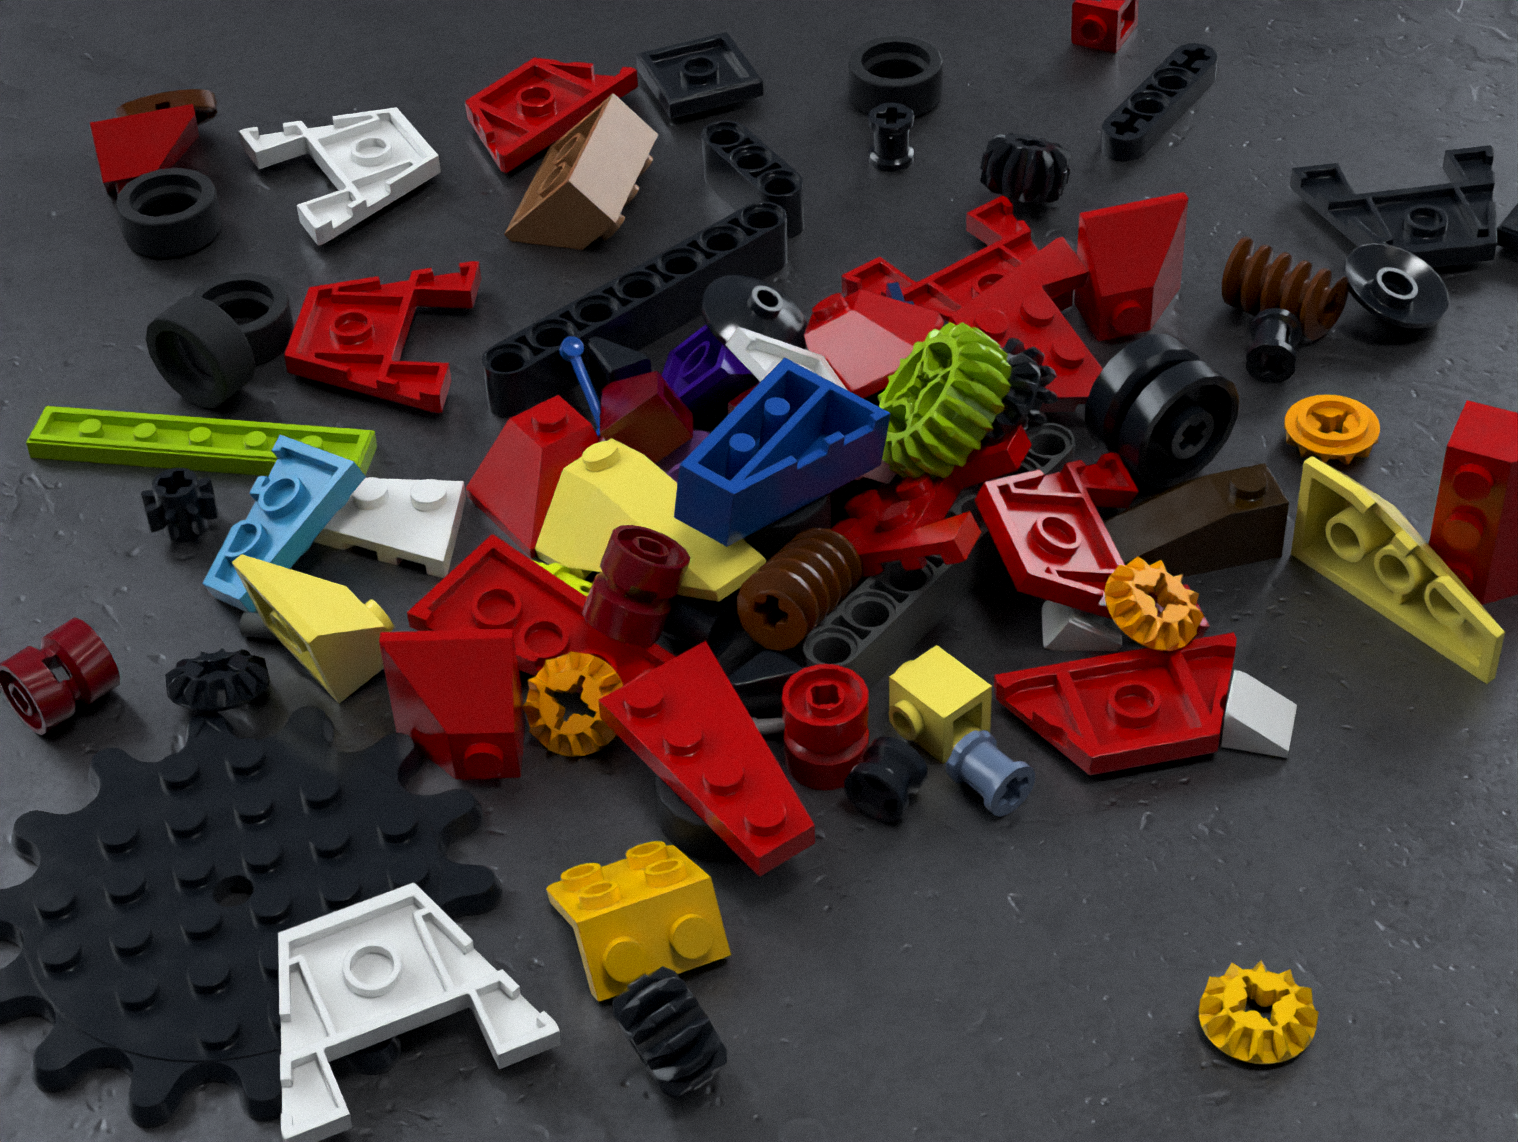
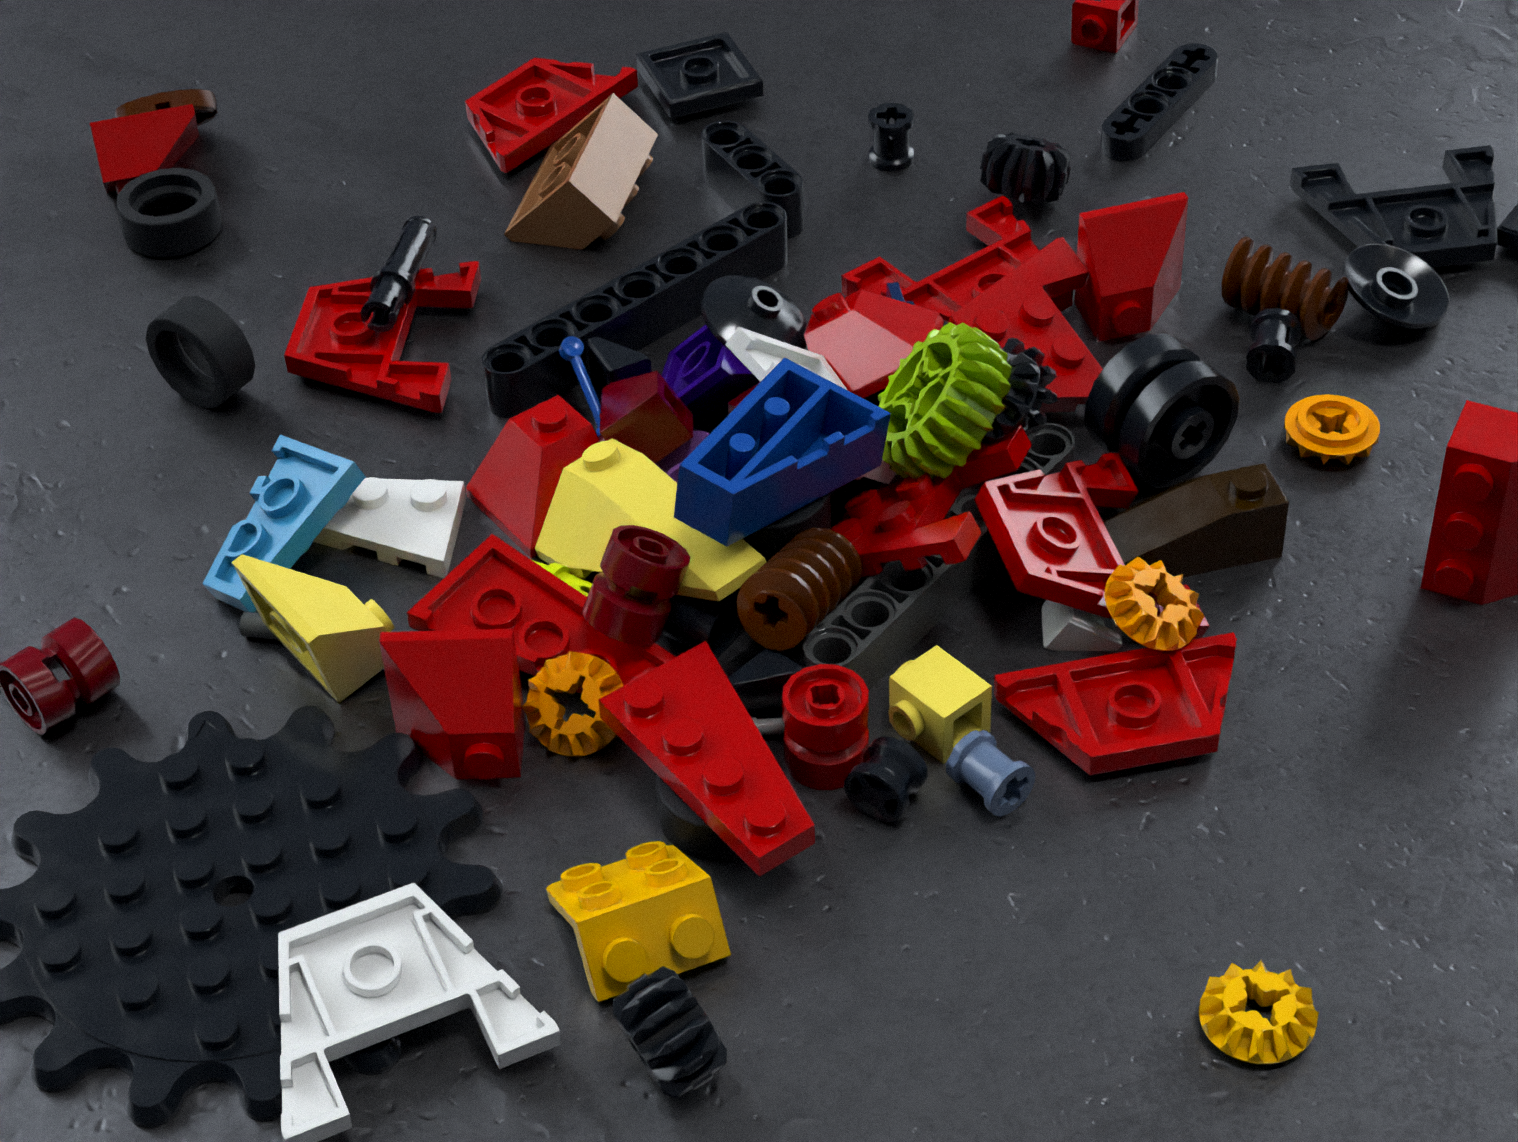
(180, 504): black gear -> none
(183, 440): lime tile -> none
(217, 680): black gear -> none
(259, 296): black tyre -> none
(364, 154): white wing -> none
(395, 281): none -> black pin
(896, 57): black tyre -> none
(1257, 718): white slope -> none
(1389, 566): light yellow wedge -> none

